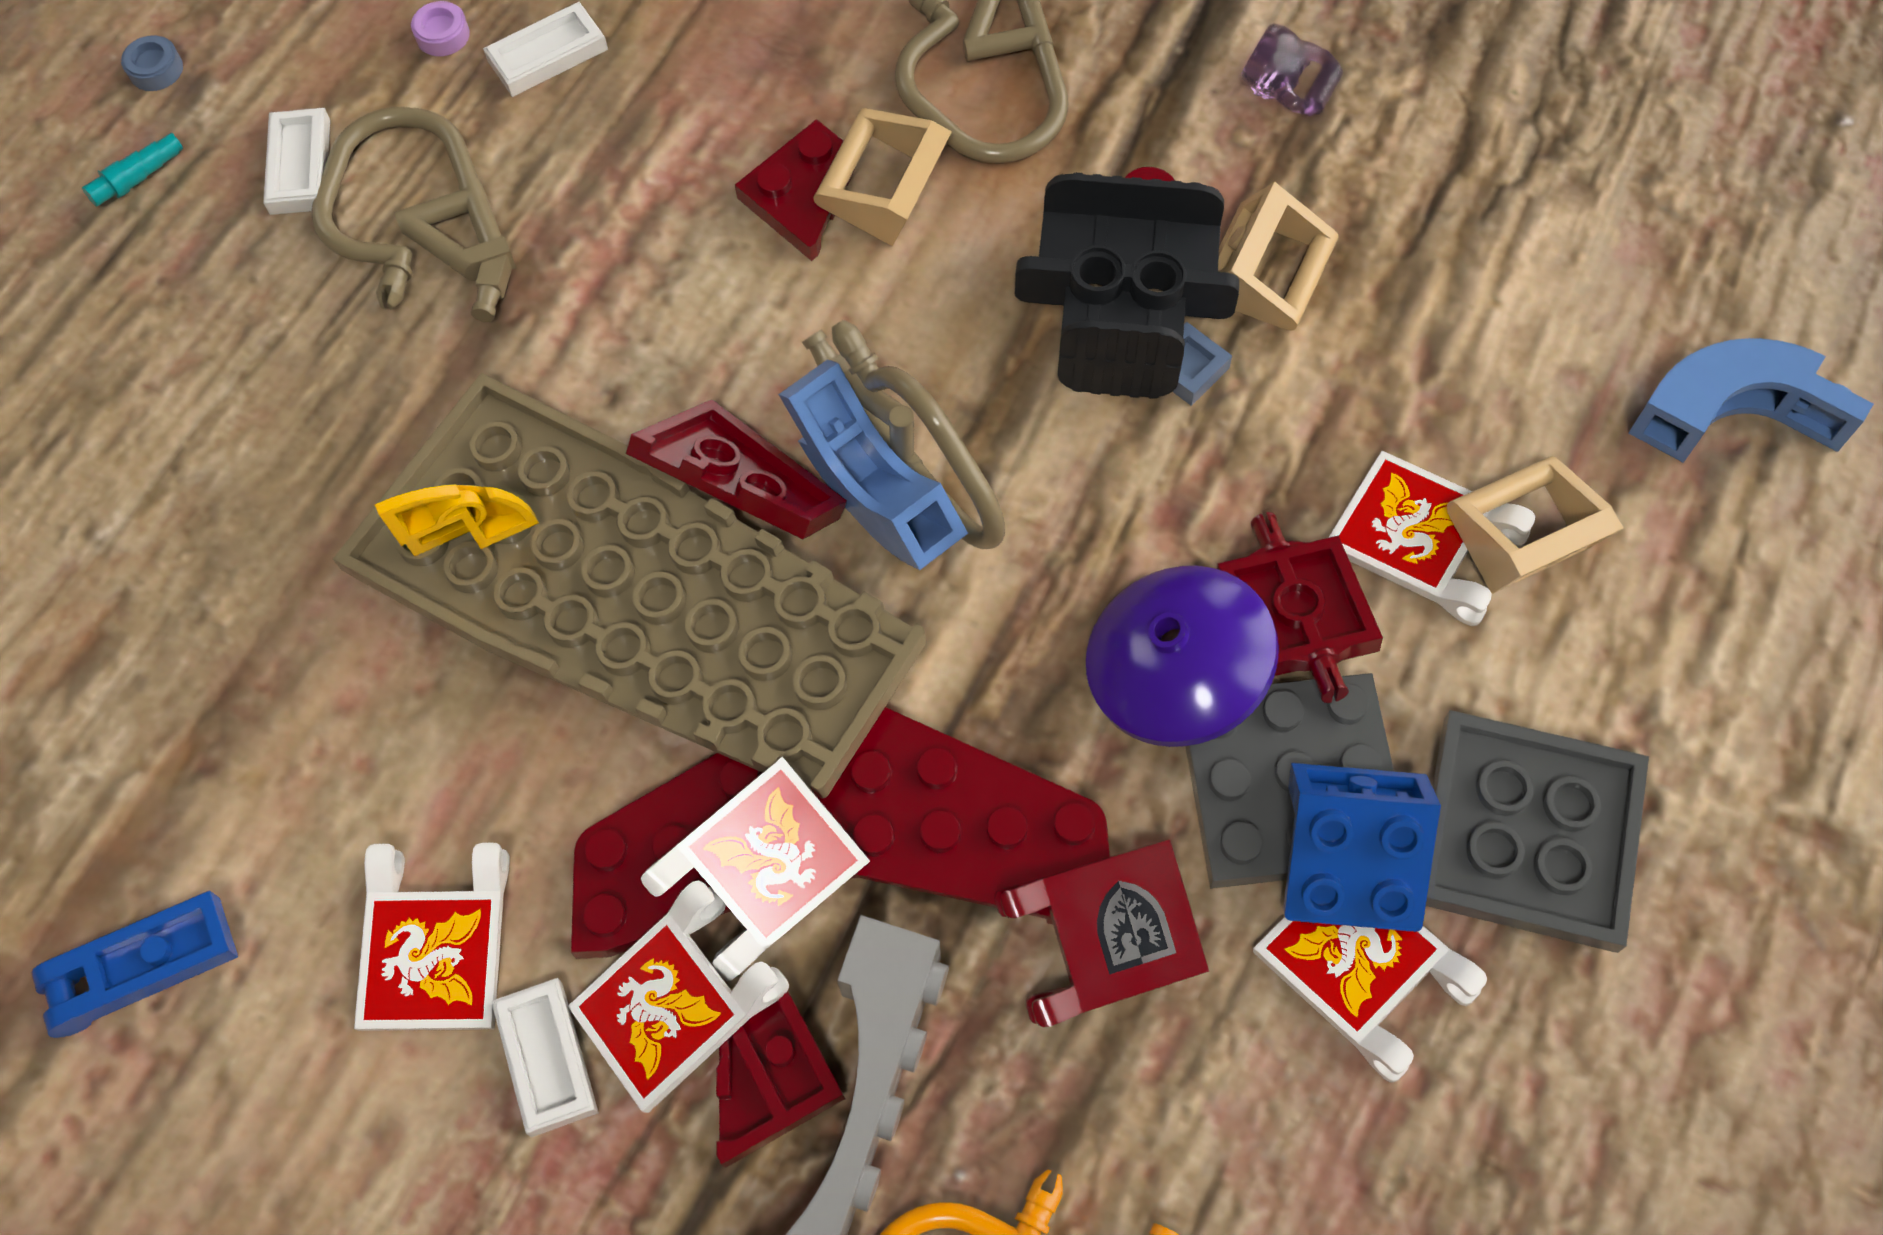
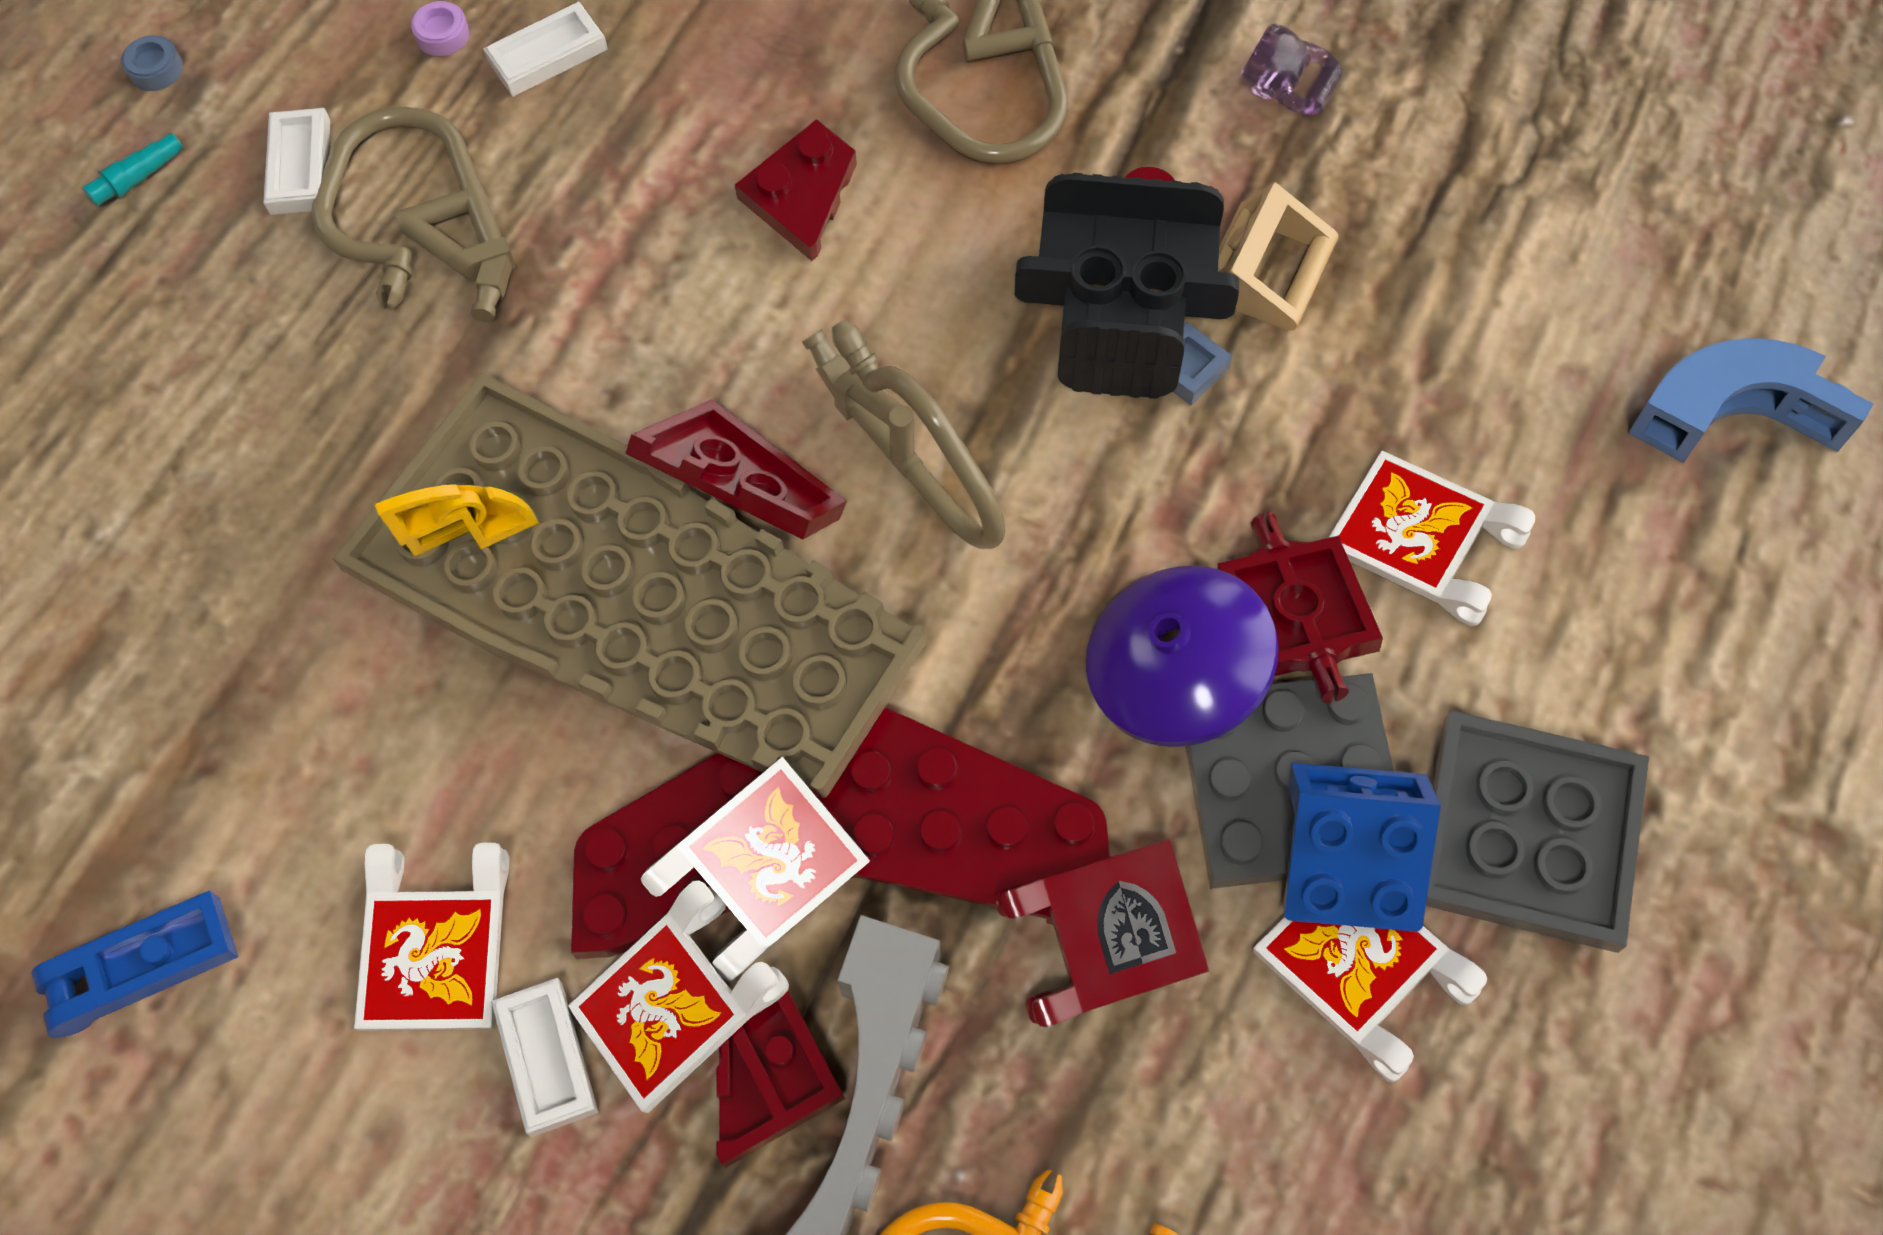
(876, 215): tan tile -> none
(887, 497): medium blue arch -> none
(1500, 560): tan tile -> none

